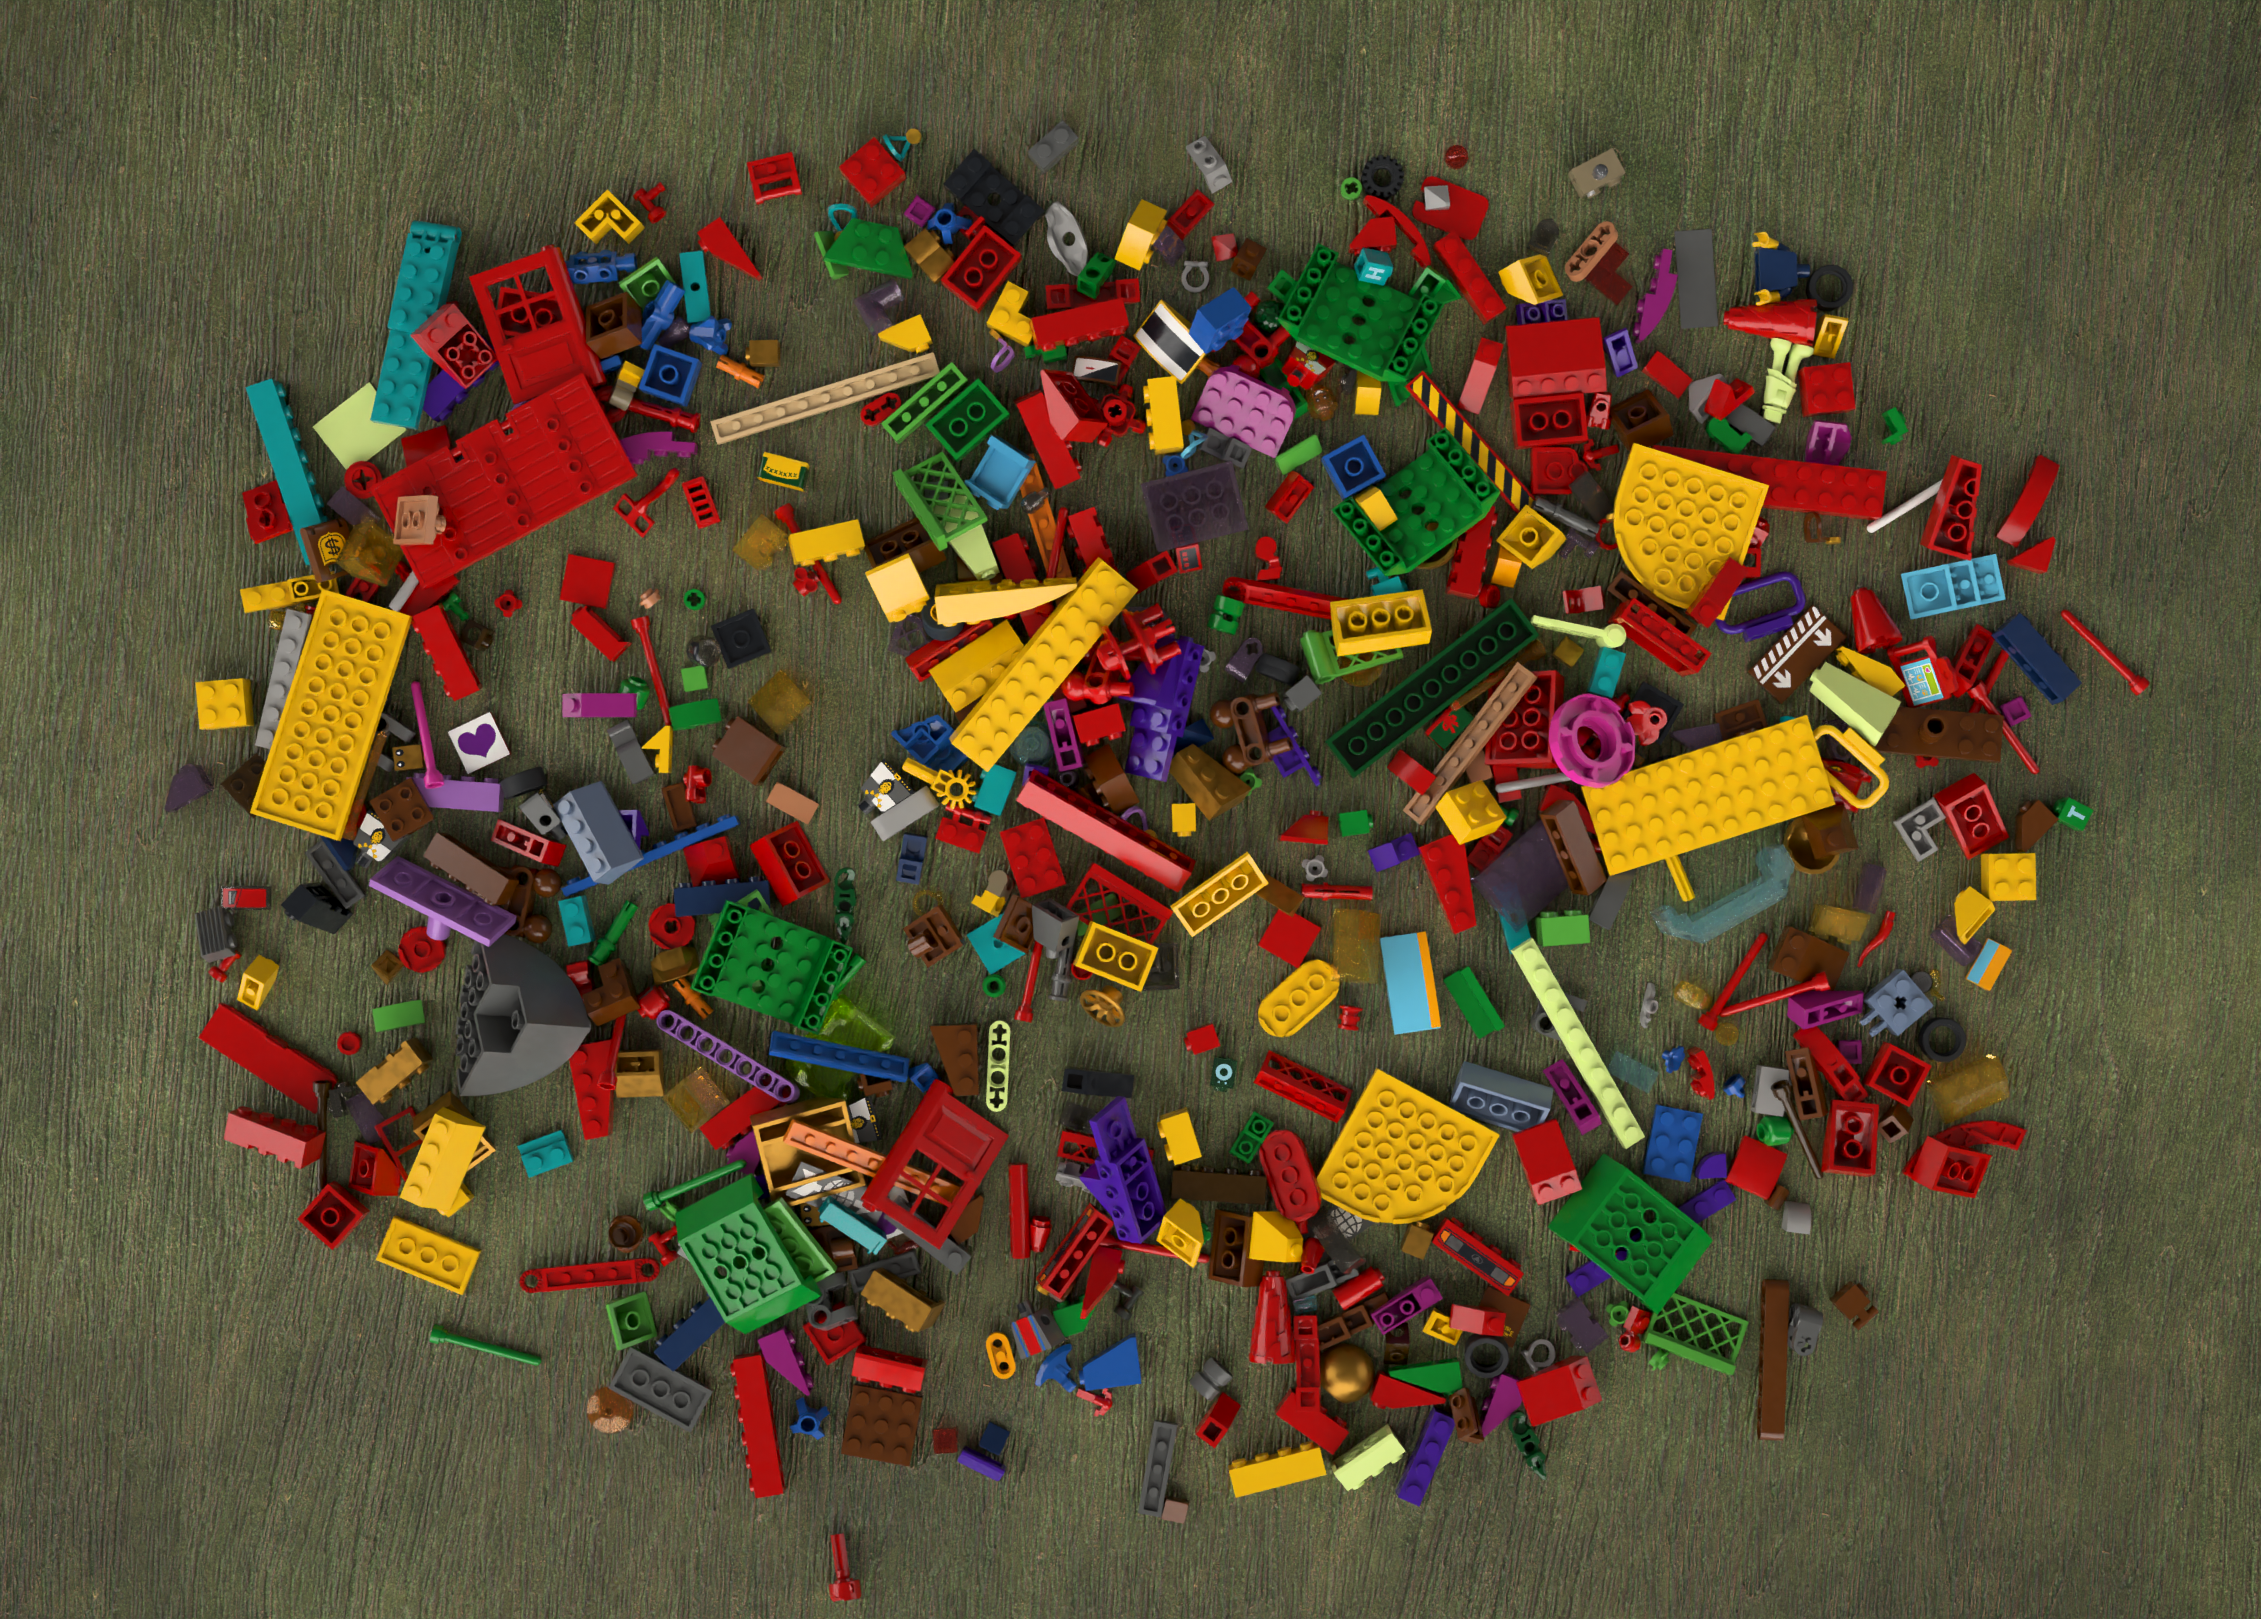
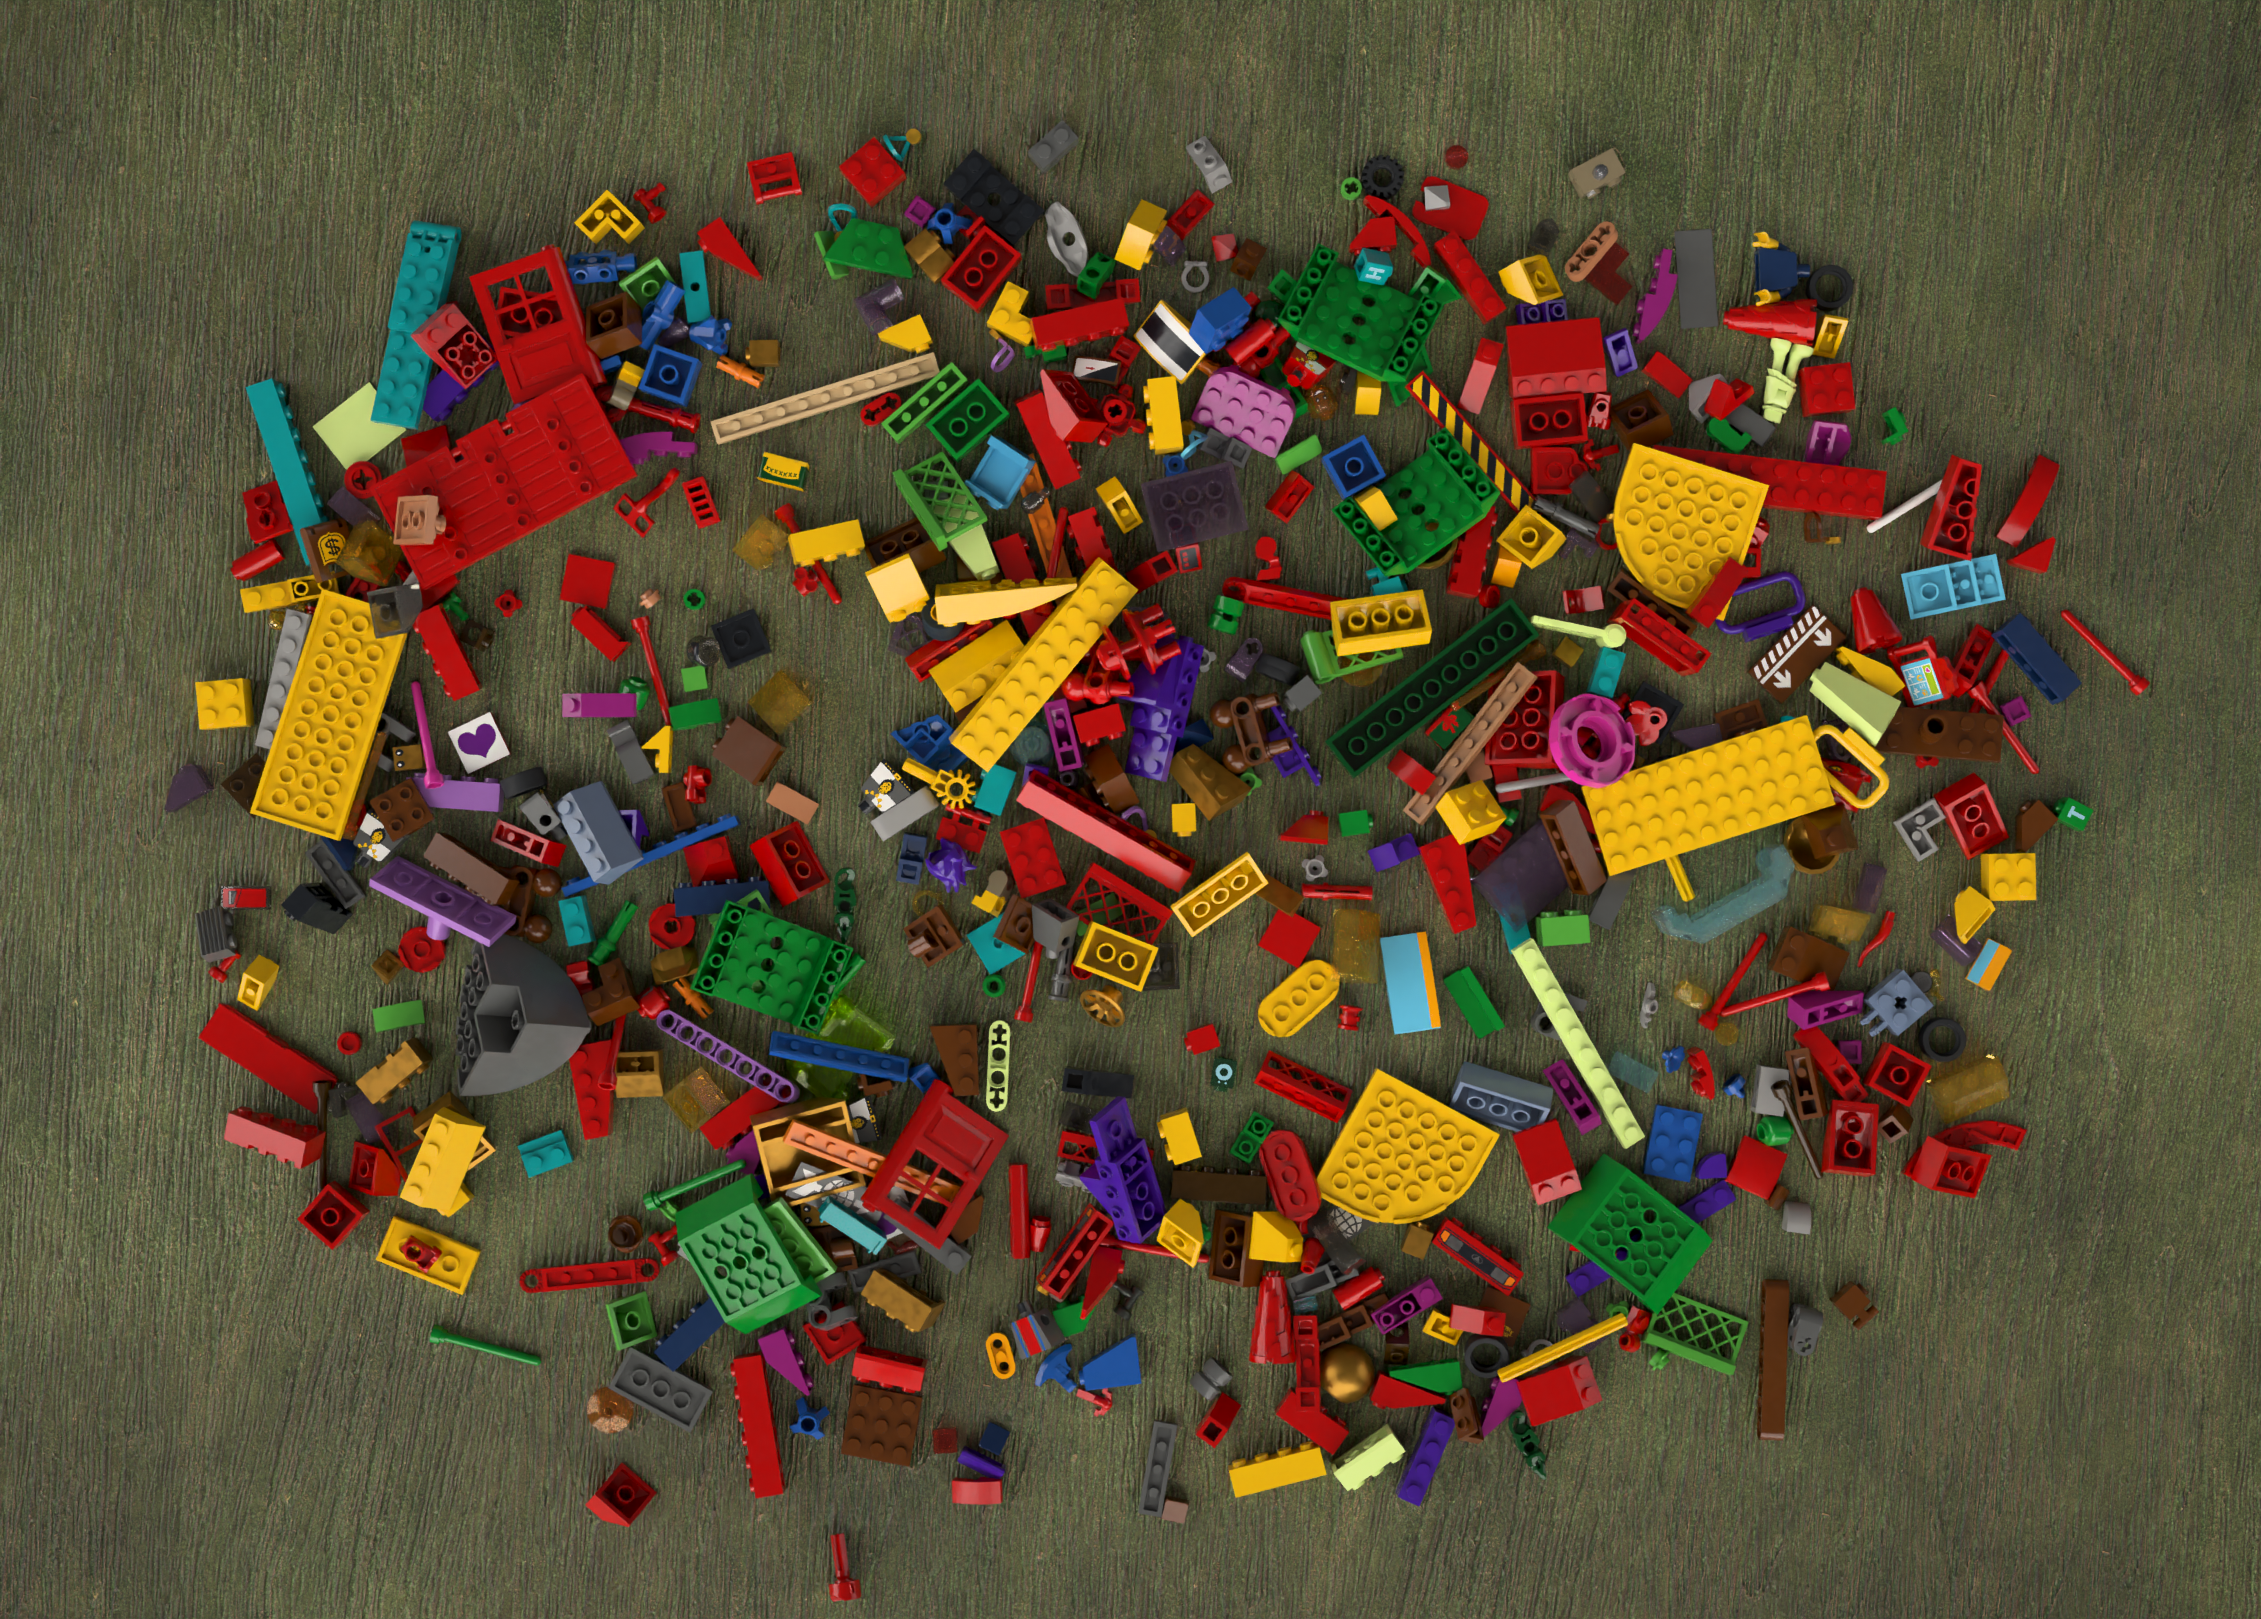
(257, 560): none -> red brick
(394, 609): none -> clear smoke slope
(424, 1257): none -> red plate
(621, 1497): none -> red slope
(949, 864): none -> dark purple hair
(977, 1491): none -> slope
(1119, 505): none -> yellow slope
(1251, 340): none -> red brick
(1562, 1347): none -> yellow axle

